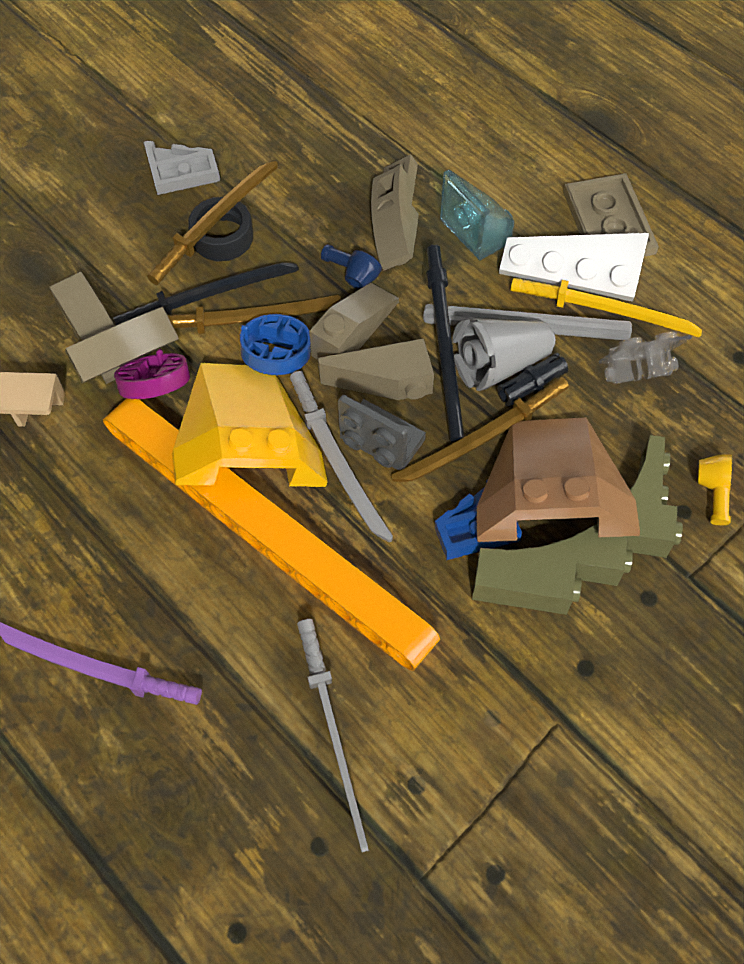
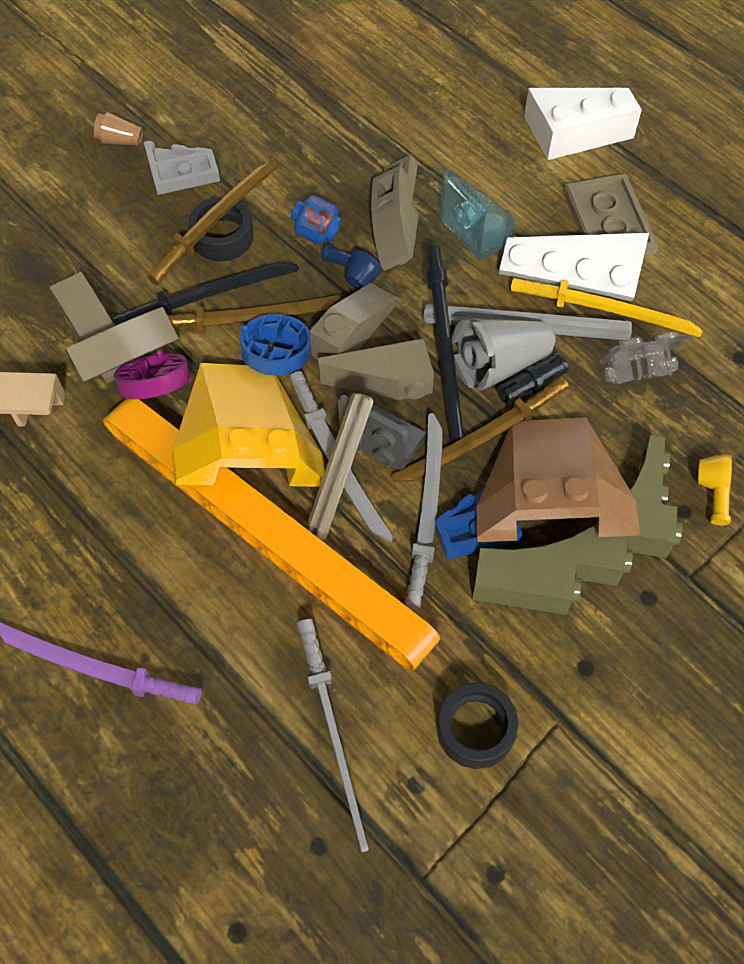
(117, 131): none -> medium nougat cone
(316, 220): none -> blue head
(339, 465): none -> axle
(423, 550): none -> light grey sword
(481, 693): none -> black tyre
(580, 118): none -> white wedge

